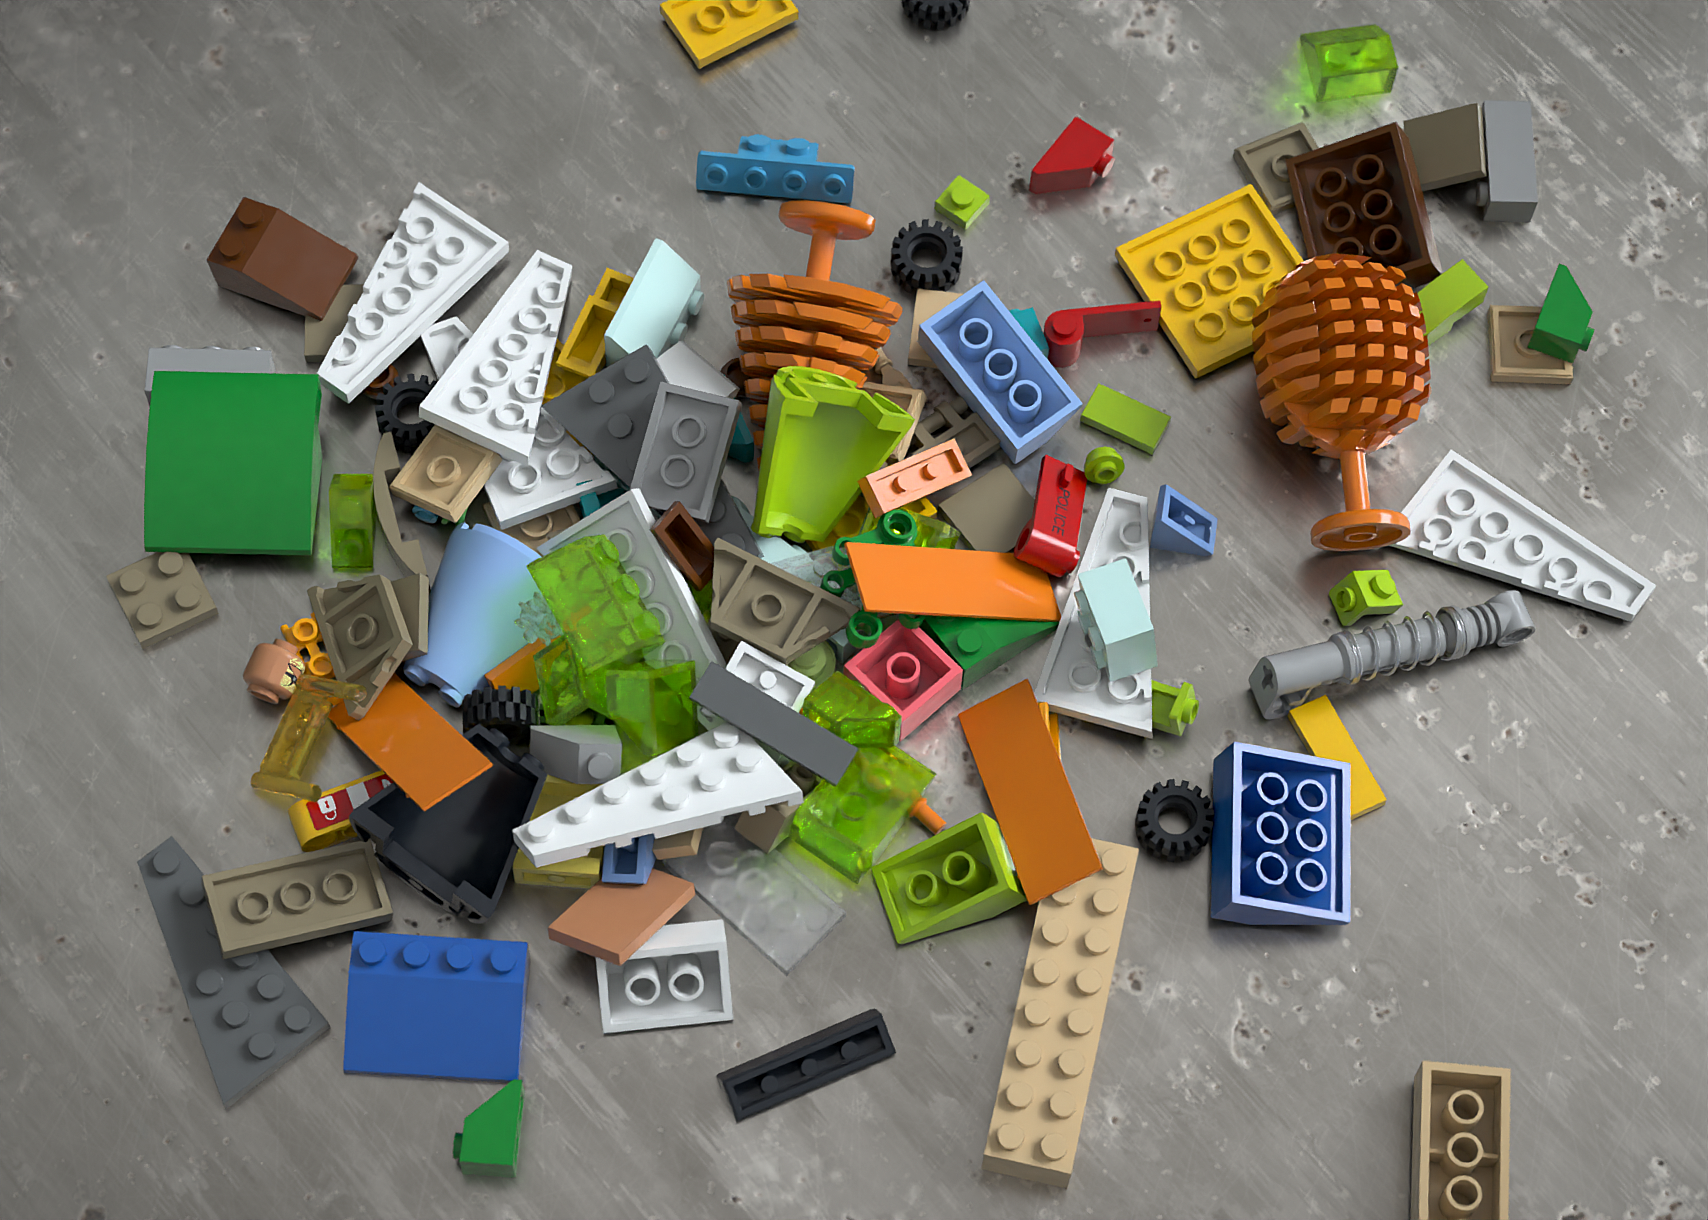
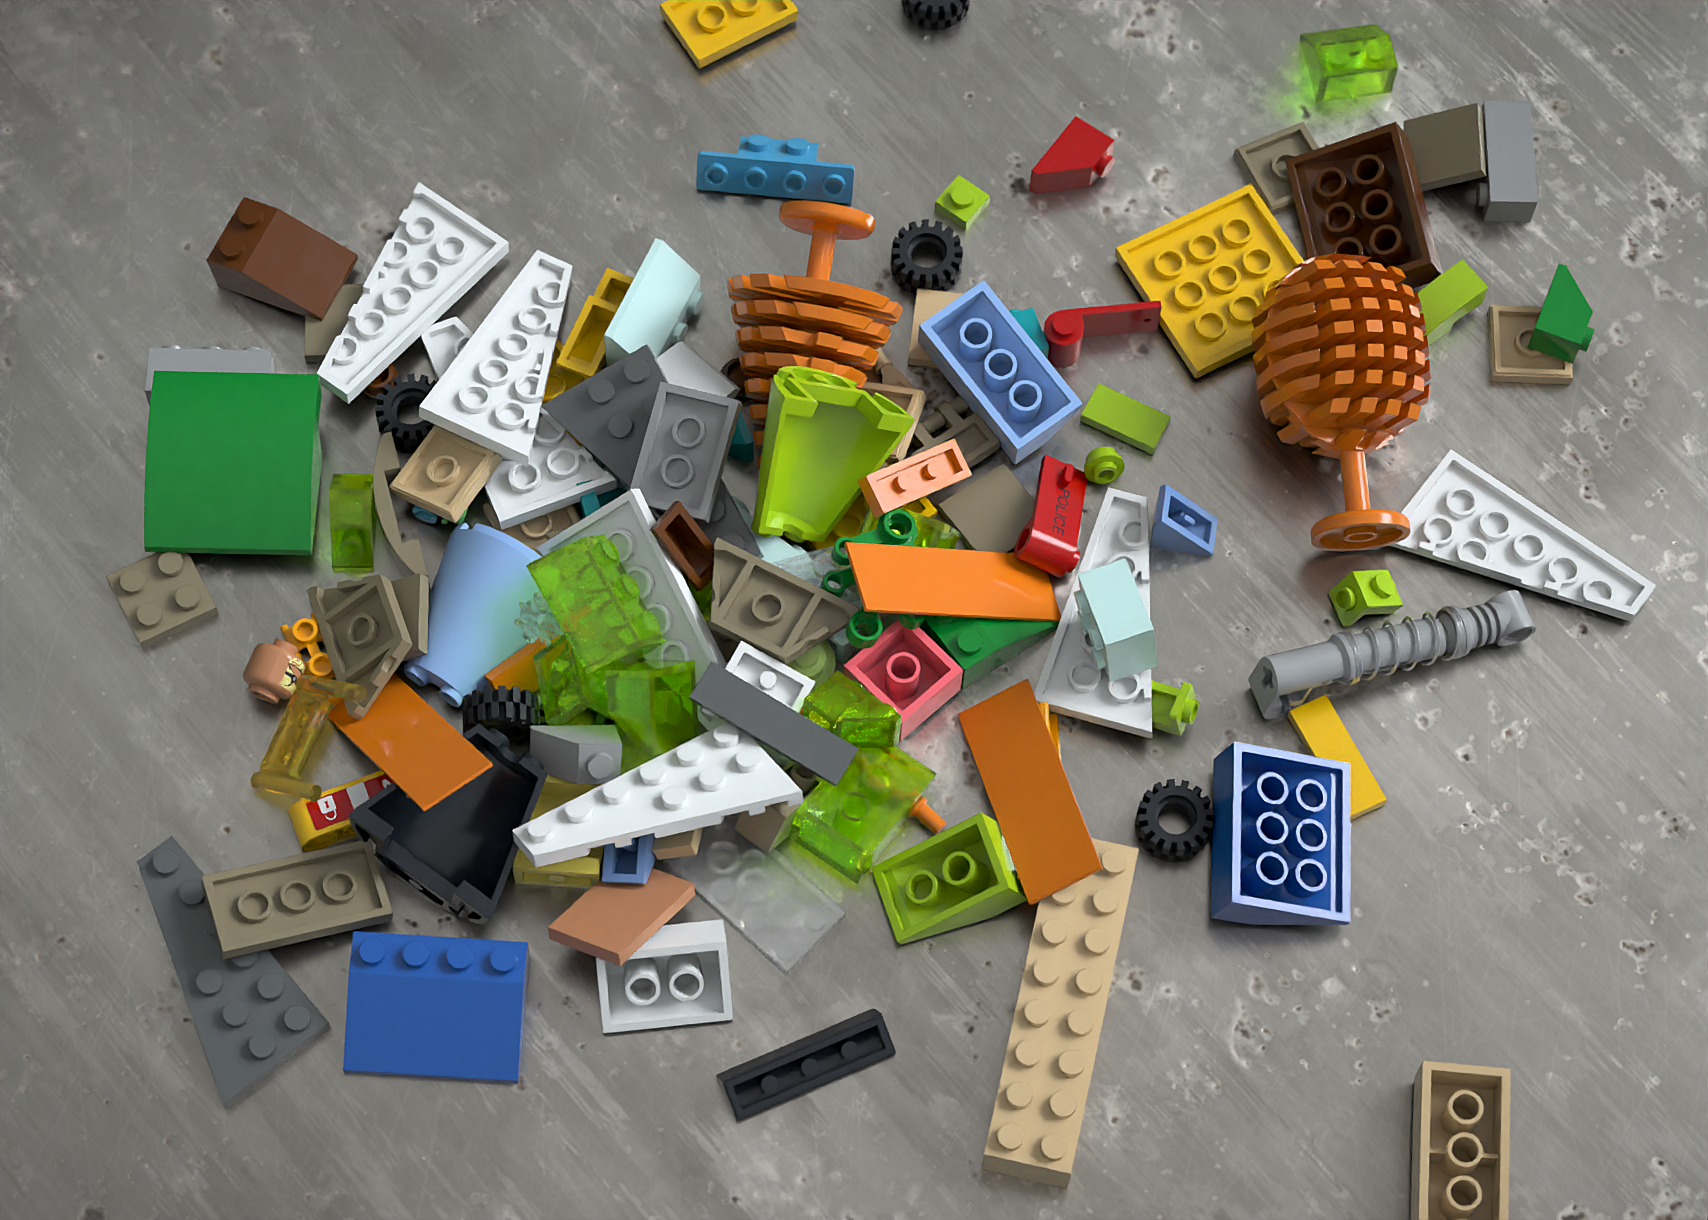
(492, 1134): green slope -> none

